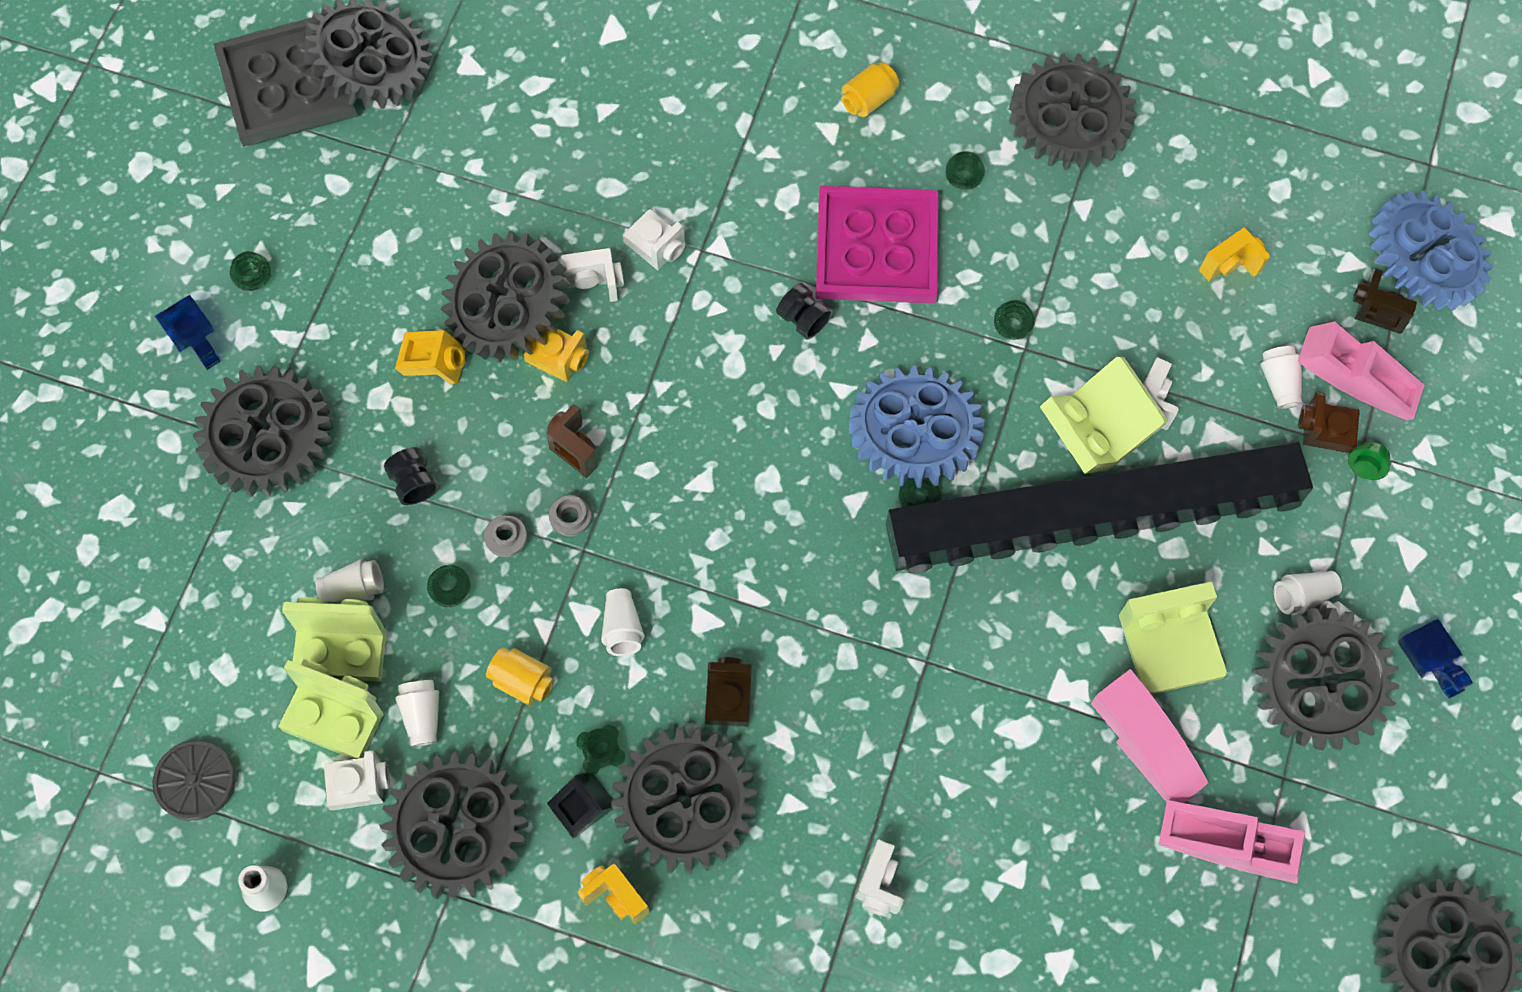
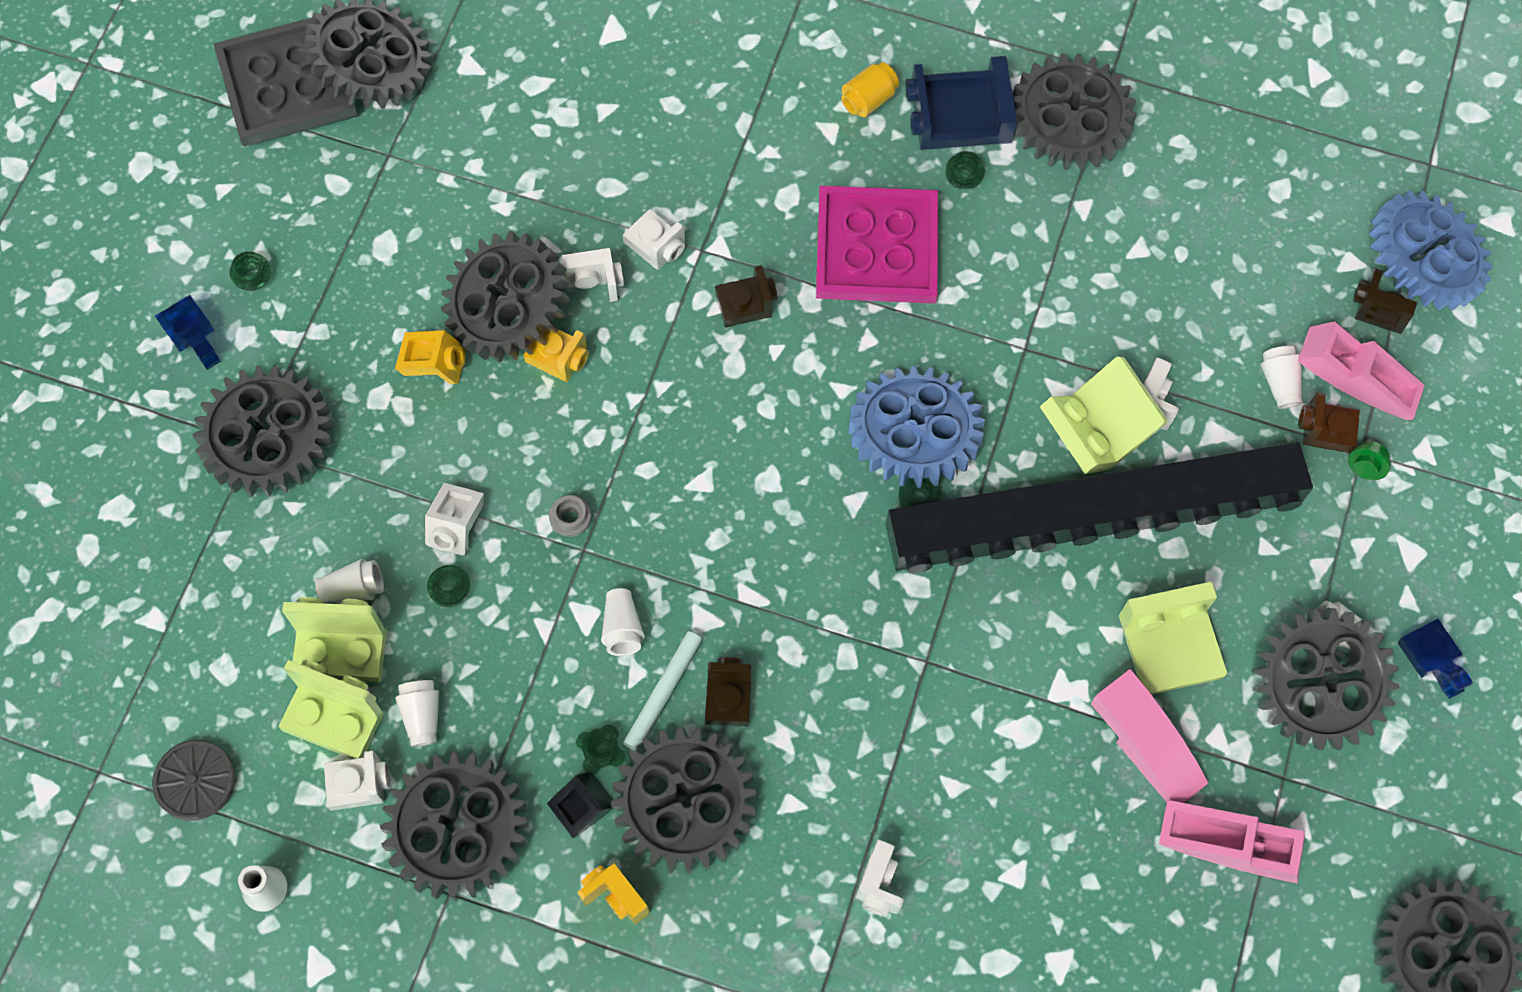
(411, 476): black wheel -> none
(452, 518): none -> white bracket
(507, 547): light grey plate -> none
(520, 676): yellow brick -> none
(571, 447): reddish brown bracket -> none
(662, 691): none -> light aqua bar
(746, 298): none -> dark brown bracket
(804, 311): black wheel -> none
(962, 107): none -> dark blue panel
(1017, 310): clear green plate -> none
(1235, 251): yellow bracket -> none
(1305, 590): white cone -> none

